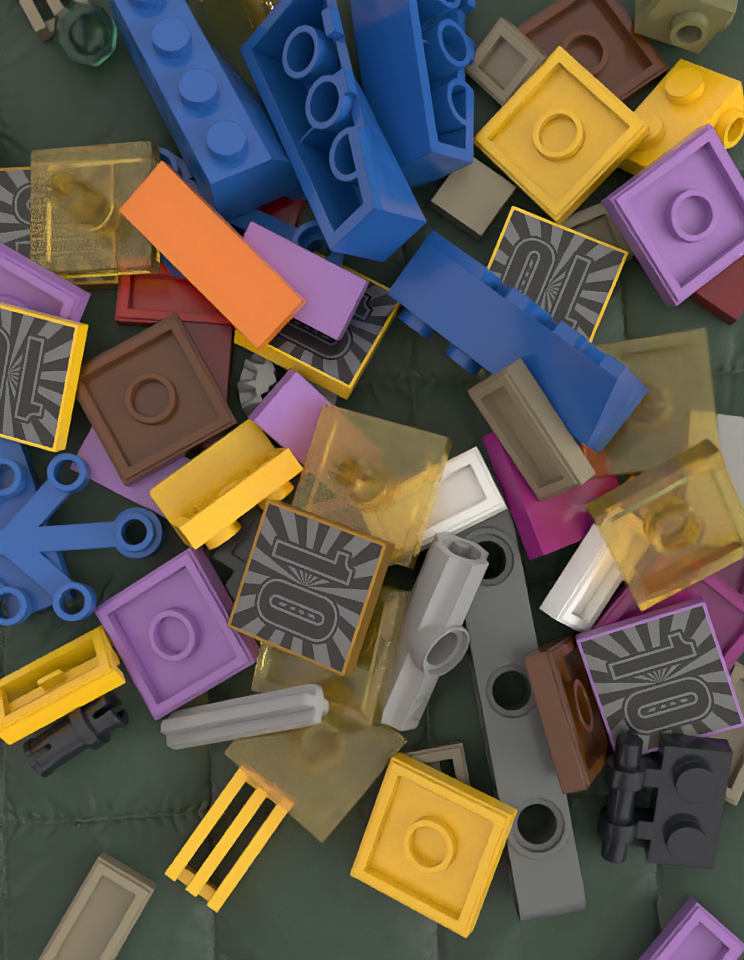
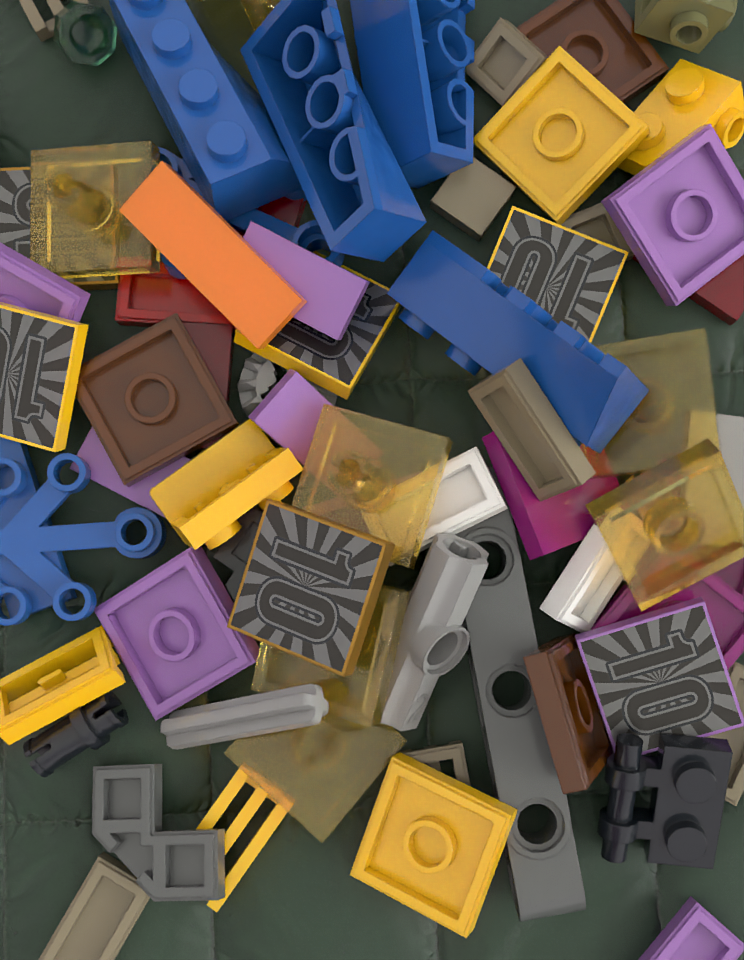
(166, 862): none -> dark grey tile

